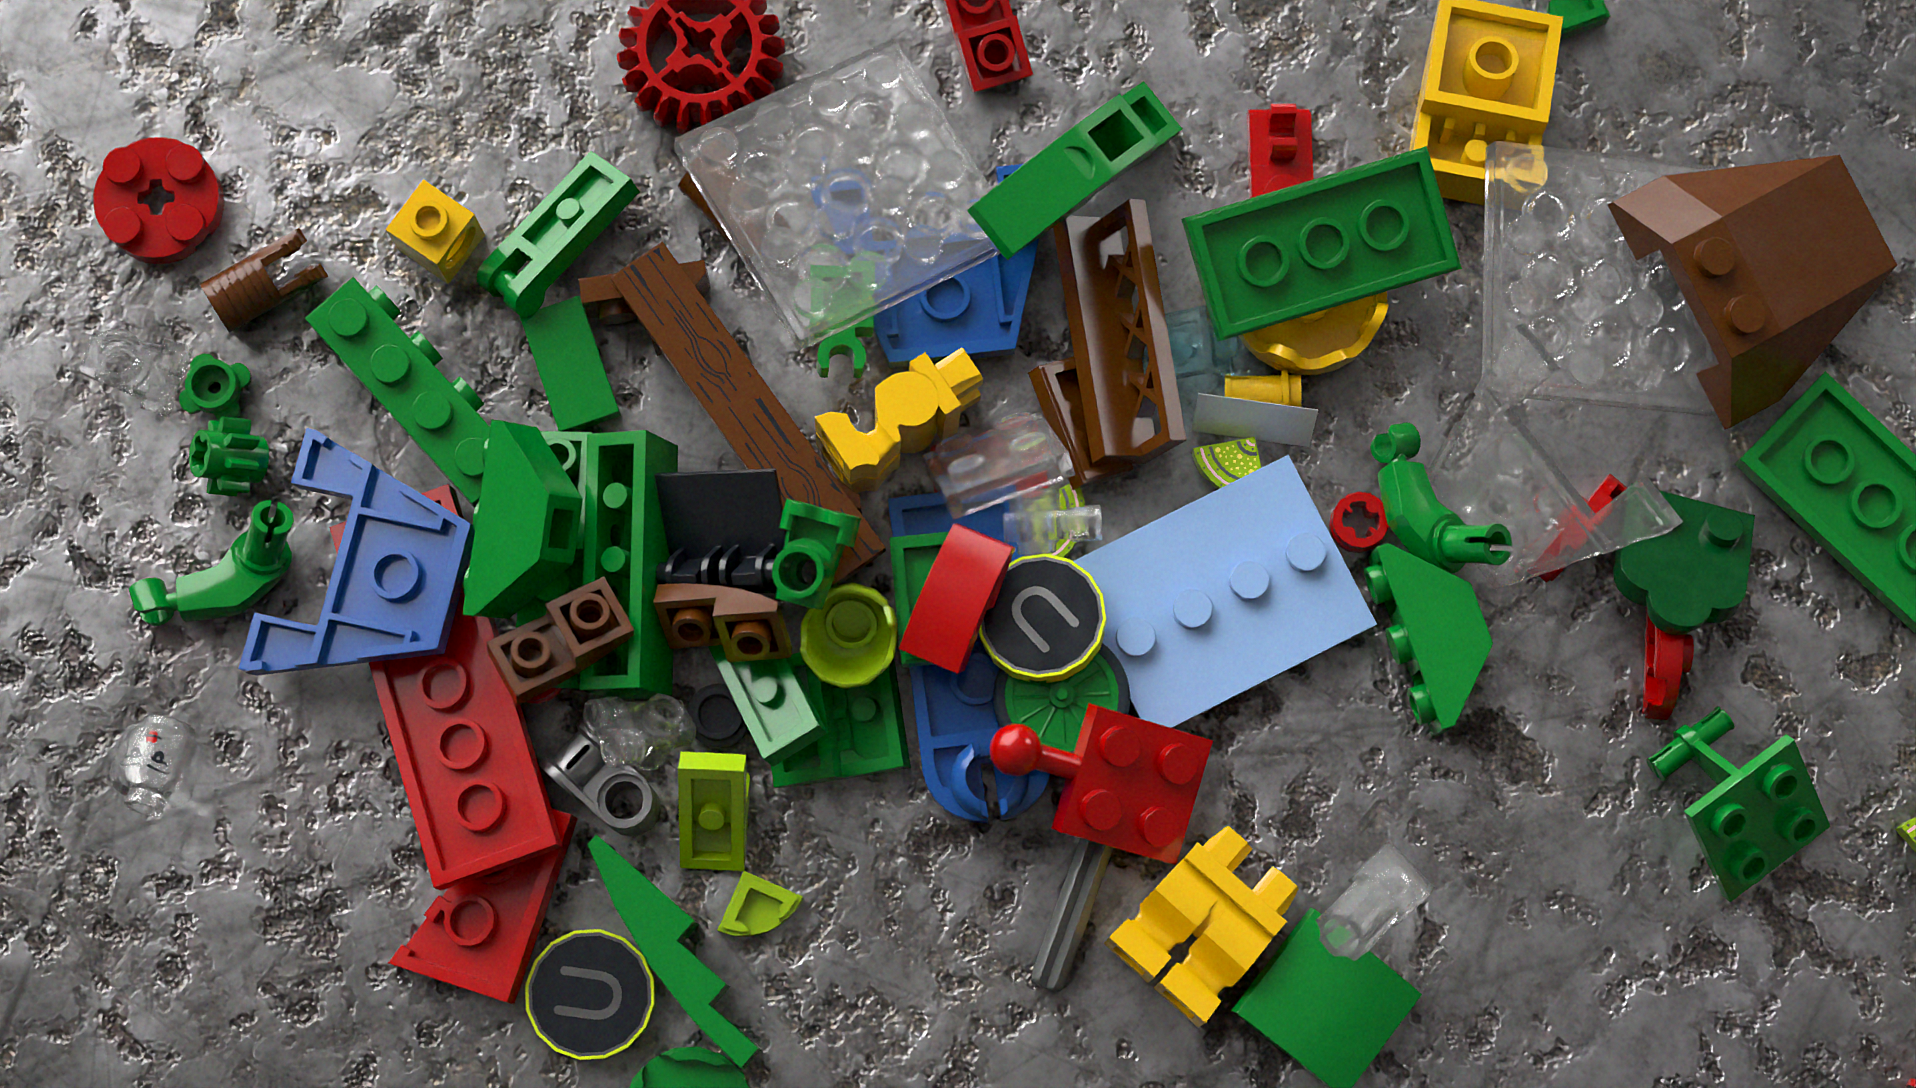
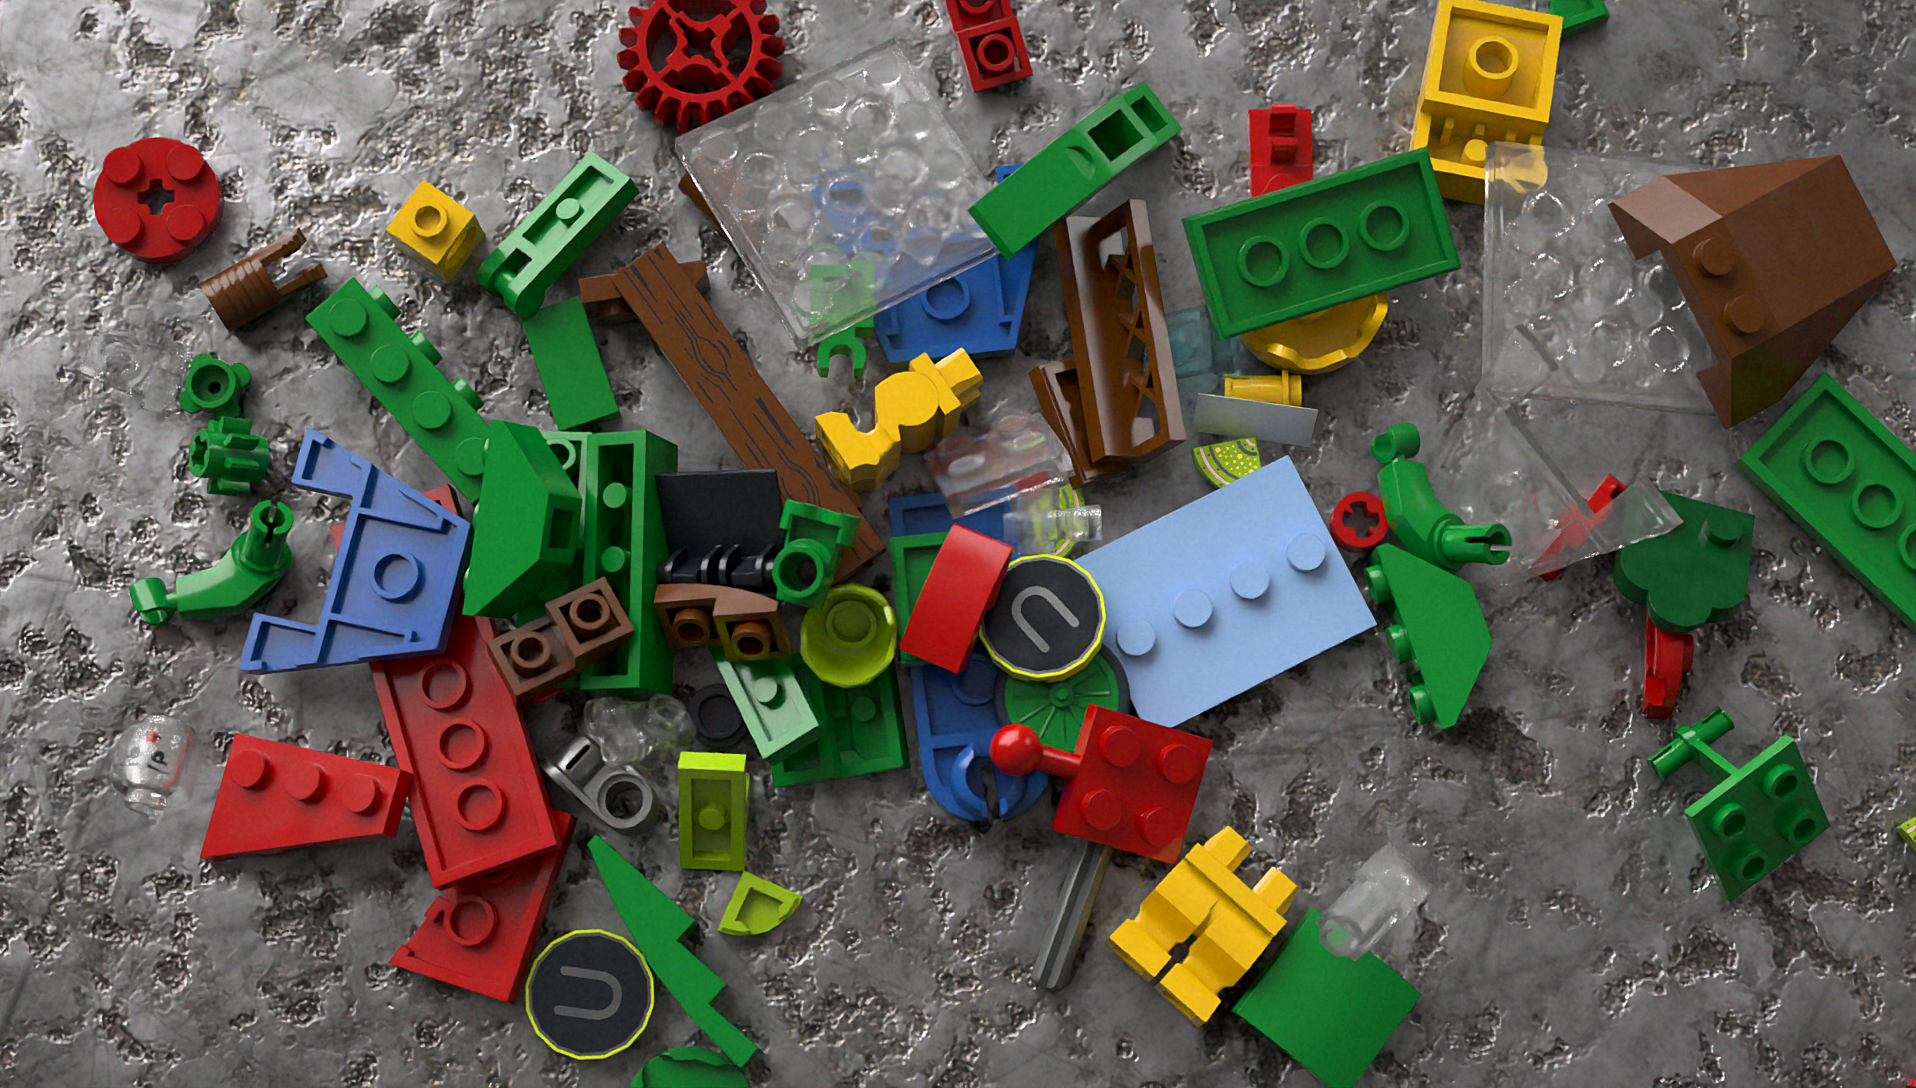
(300, 797): none -> red wing

